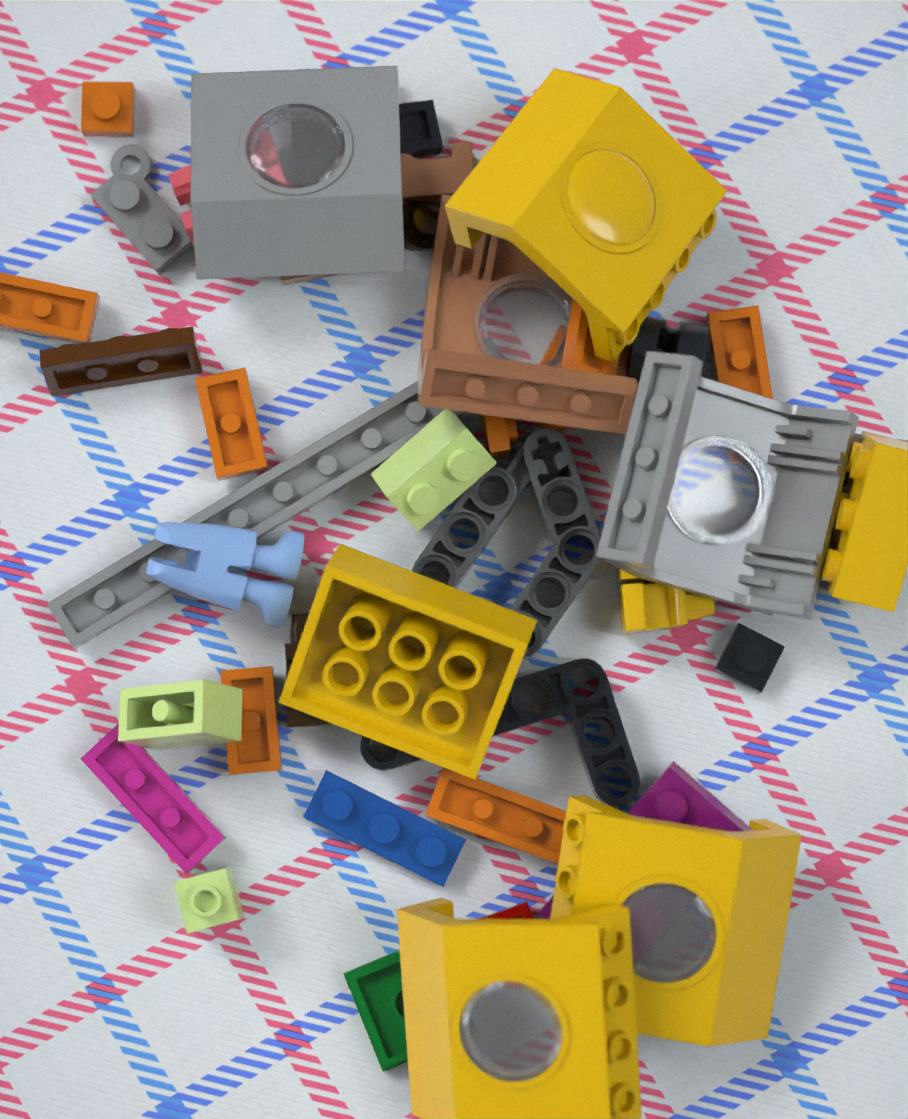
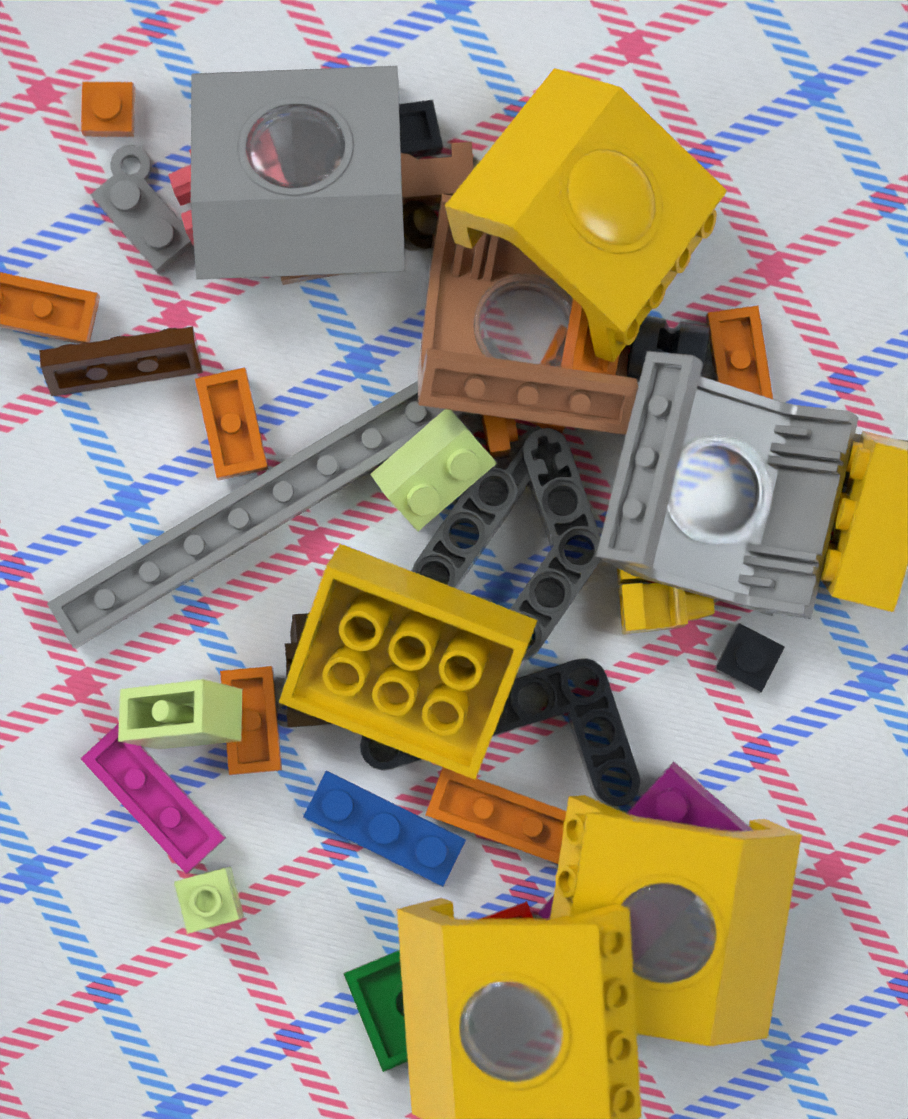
(219, 564): light blue piece -> none

